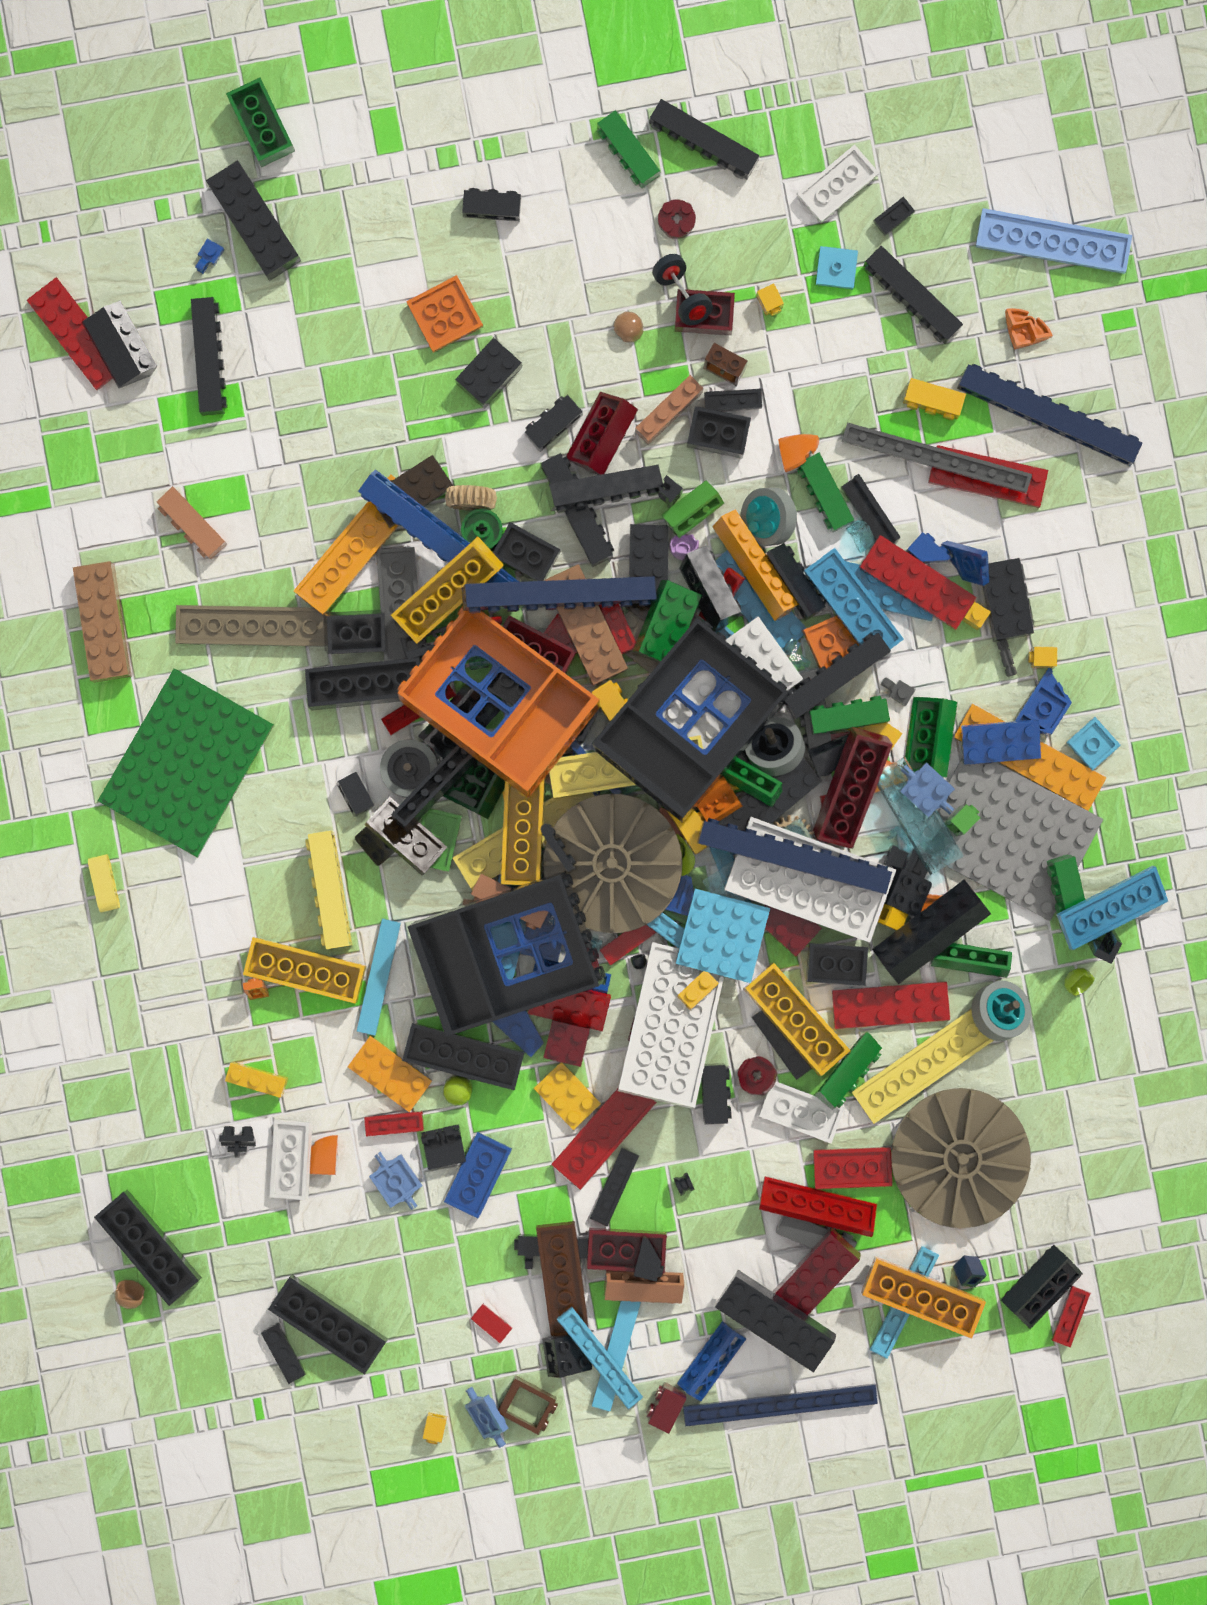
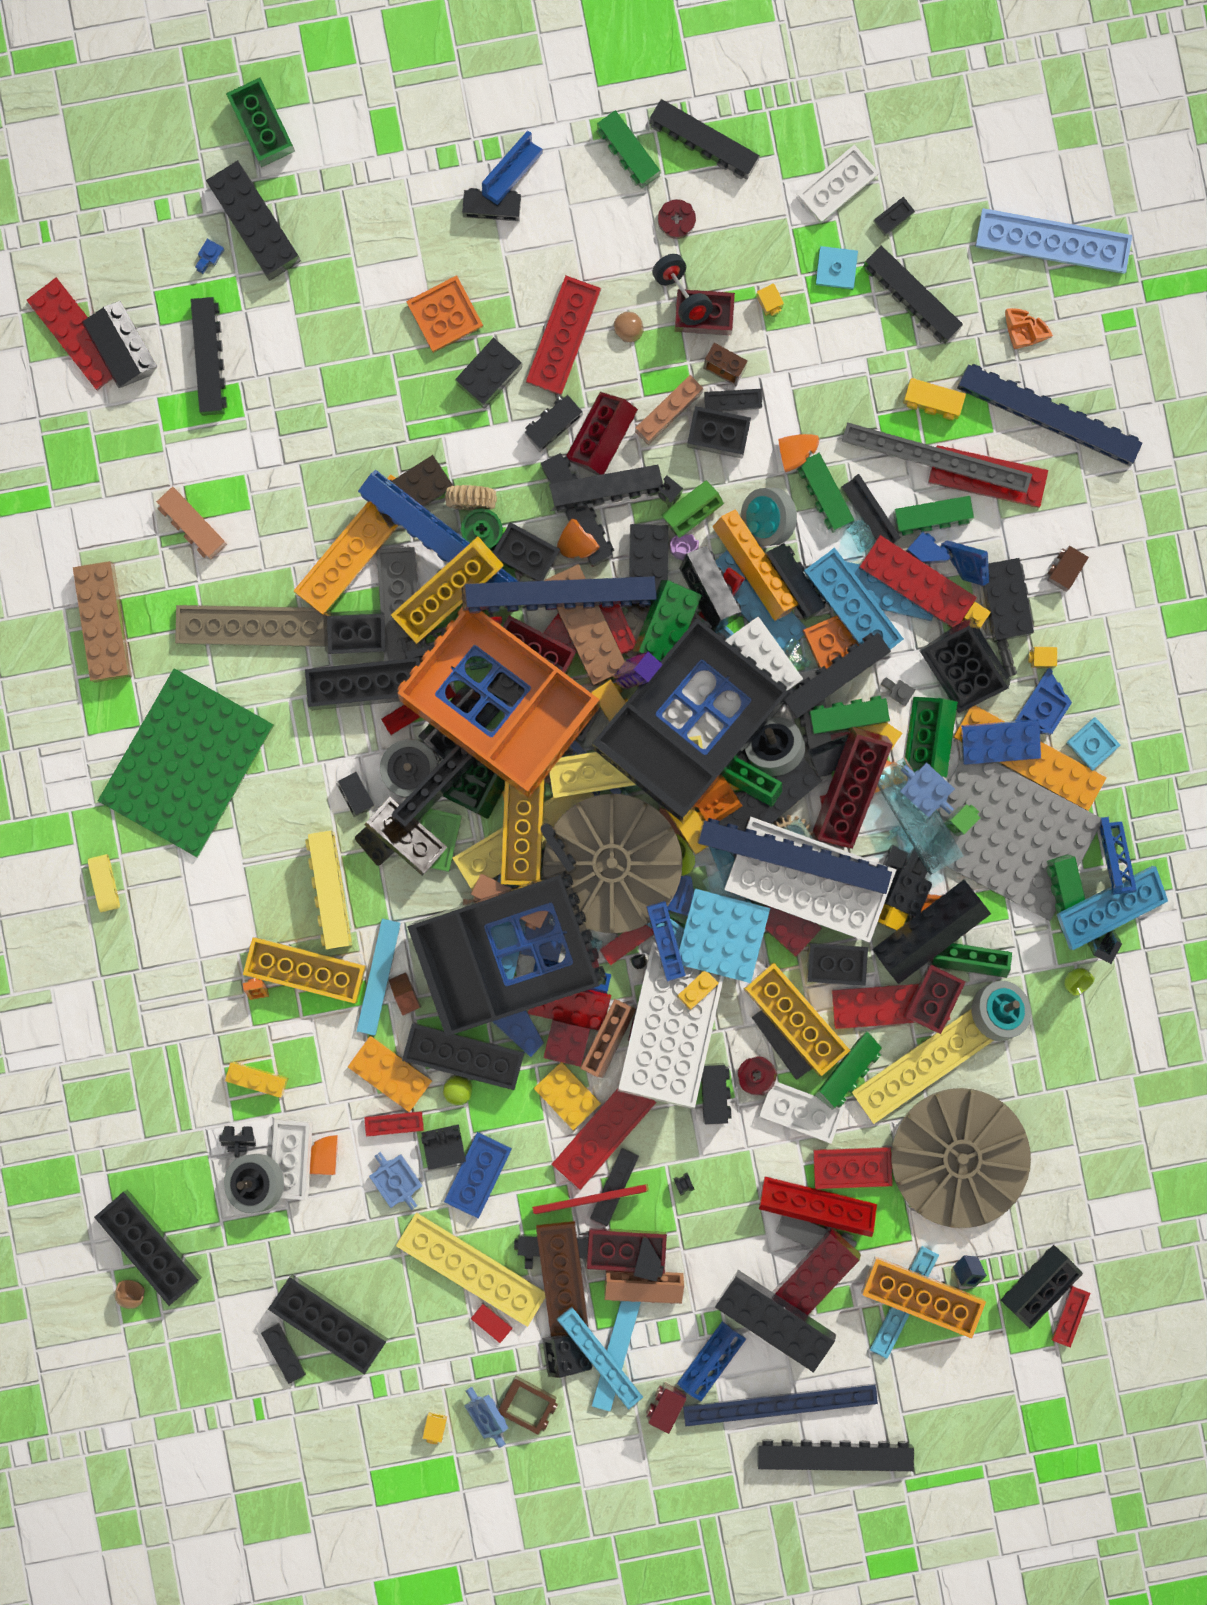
(253, 1183): none -> wheel
(404, 993): none -> copper slope
(471, 1269): none -> light yellow plate
(511, 168): none -> blue fence
(563, 335): none -> red plate
(576, 541): none -> orange brick
(590, 1199): none -> red tile
(608, 1038): none -> nougat brick
(637, 670): none -> brick
(665, 941): none -> blue hinge
(835, 1456): none -> black brick
(933, 514): none -> green brick
(934, 999): none -> dark red brick
(966, 665): none -> black slope
(1067, 568): none -> reddish brown brick
(1112, 857): none -> blue fence

